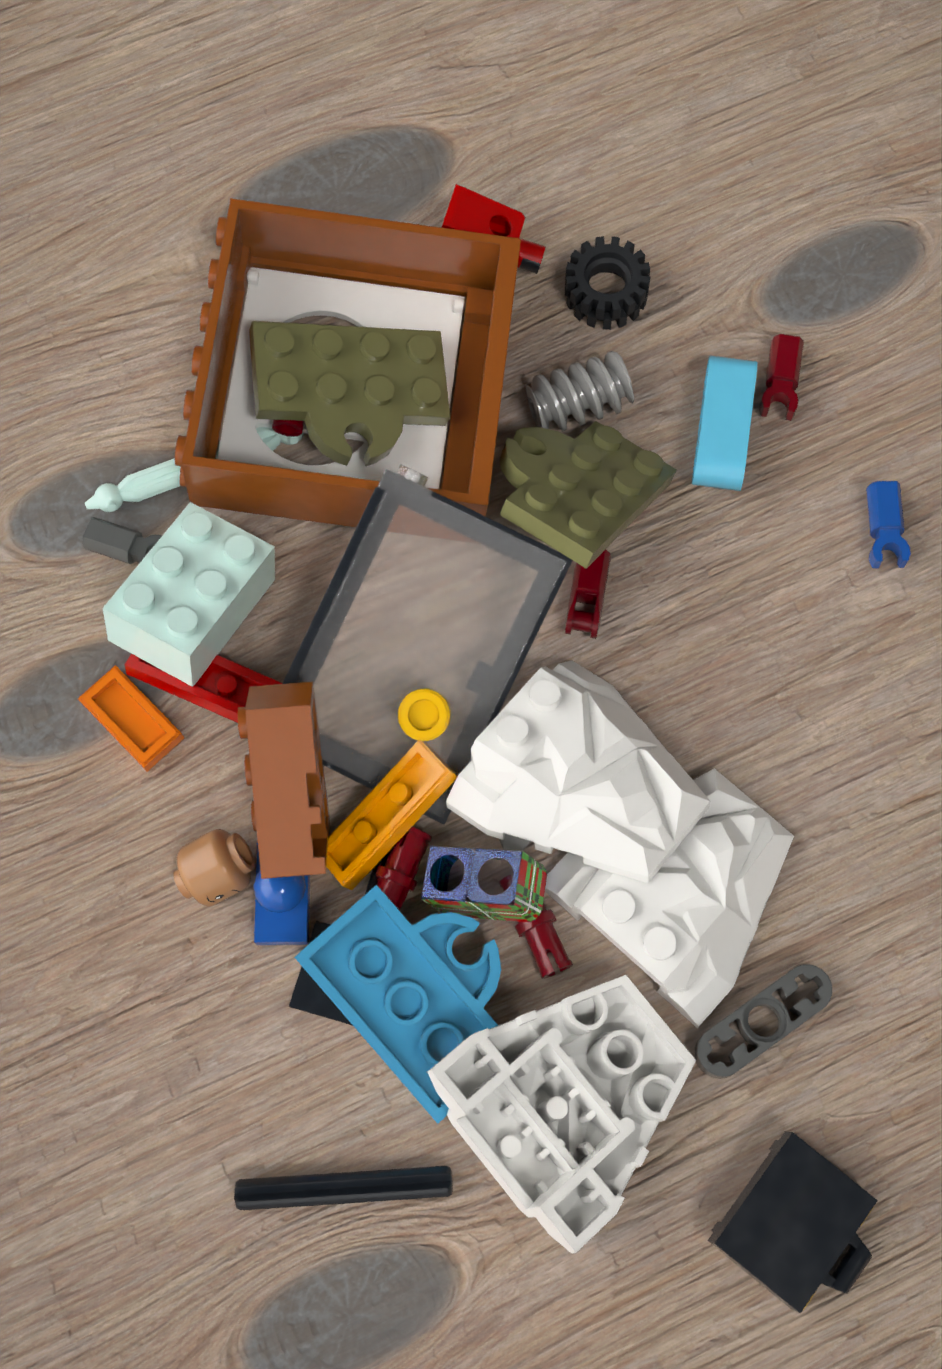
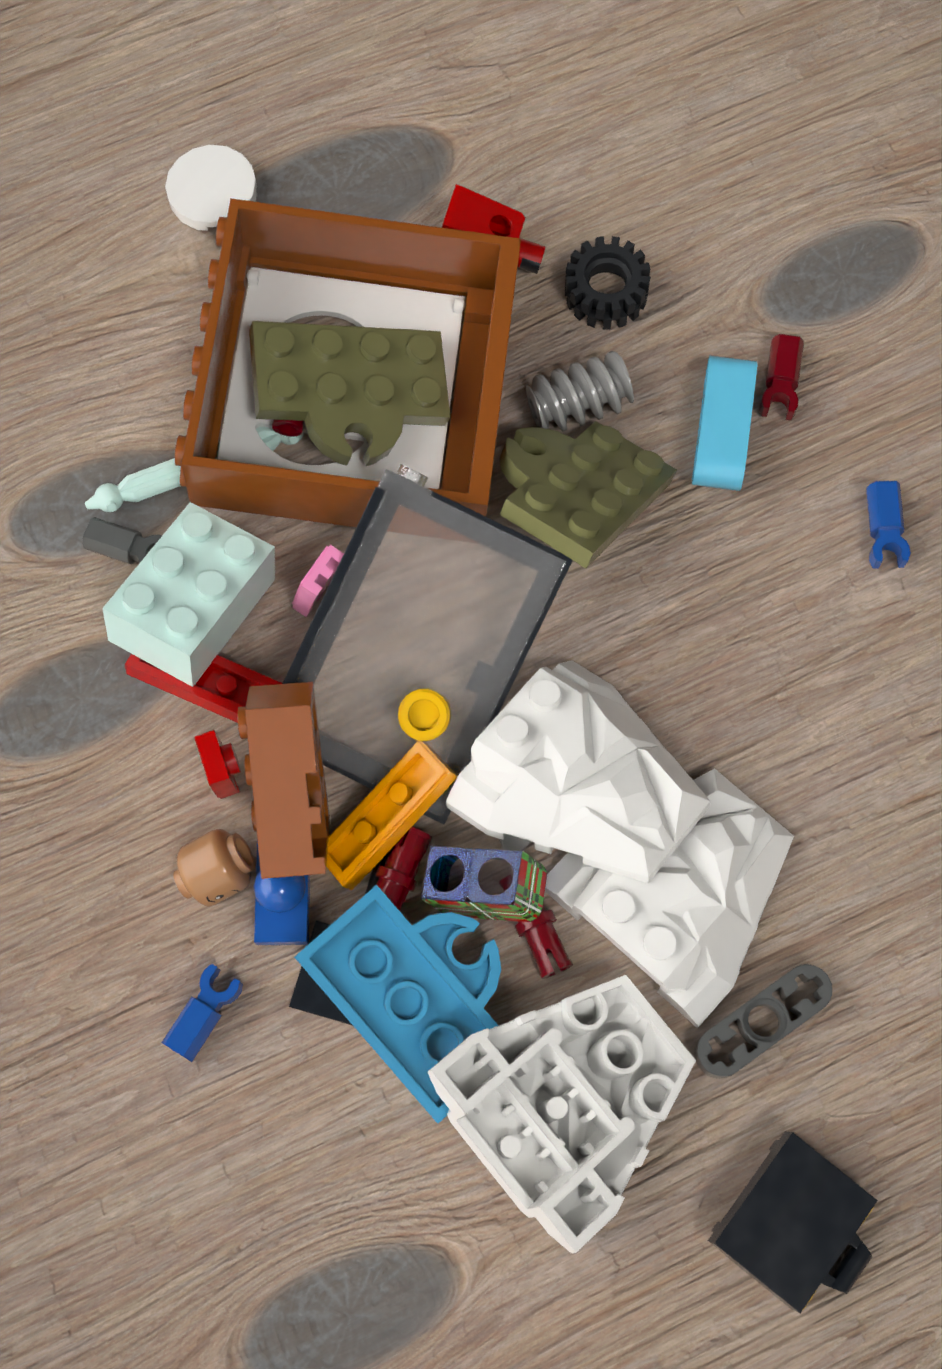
(131, 718): orange tile -> none
(200, 1015): none -> blue bar
(205, 181): none -> white tile
(219, 764): none -> red plate
(316, 580): none -> bright pink tile
(343, 1188): black axle -> none
(588, 588): dark red bar -> none

